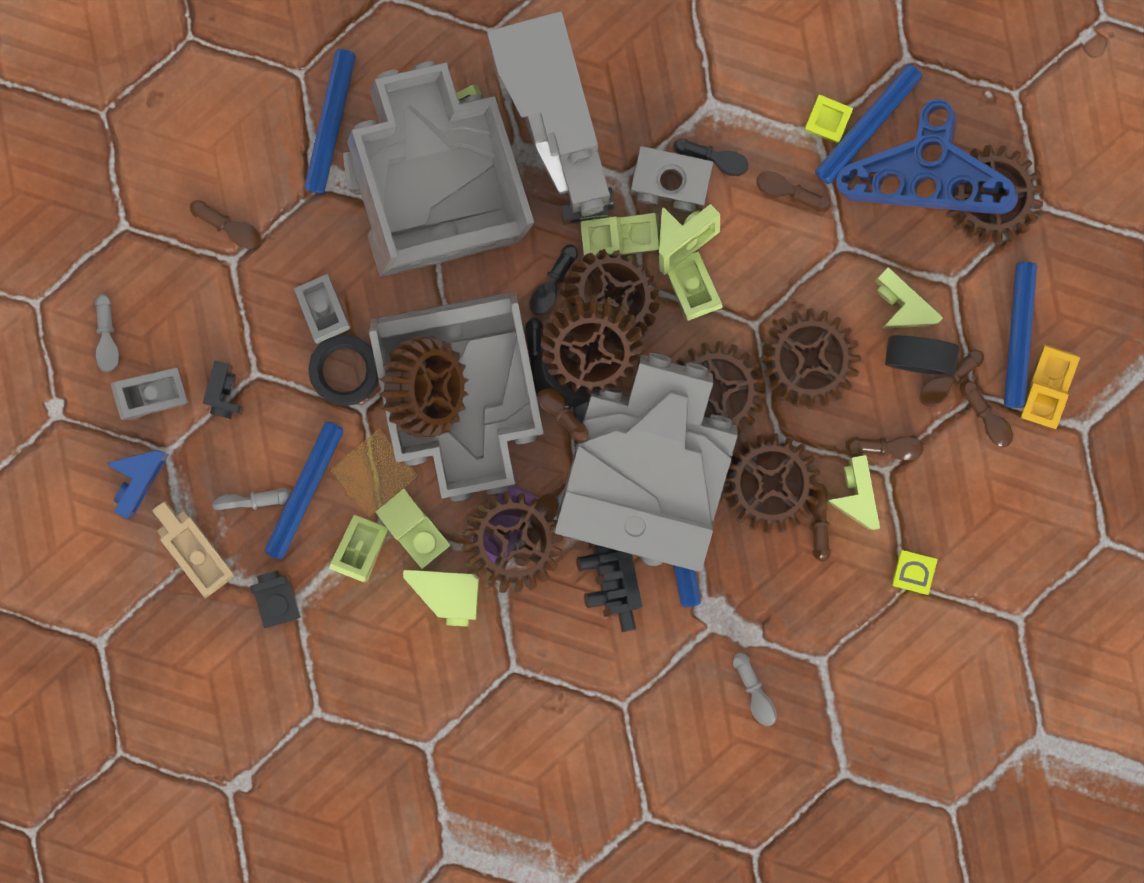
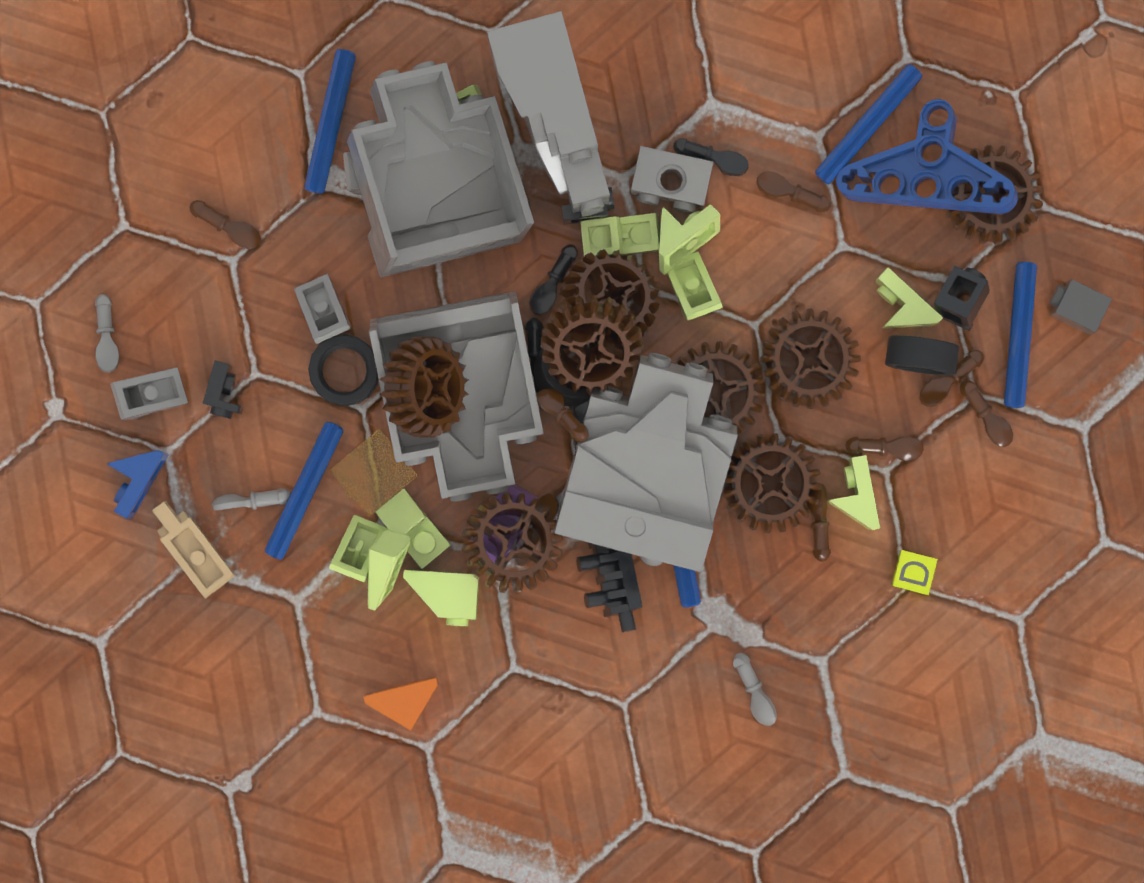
(275, 599): black bracket -> none
(384, 565): none -> yellowish green slope
(404, 702): none -> orange slope
(828, 119): neon yellow tile -> none
(961, 283): none -> black brick
(1050, 386): yellow slope -> none
(1079, 306): none -> dark grey brick

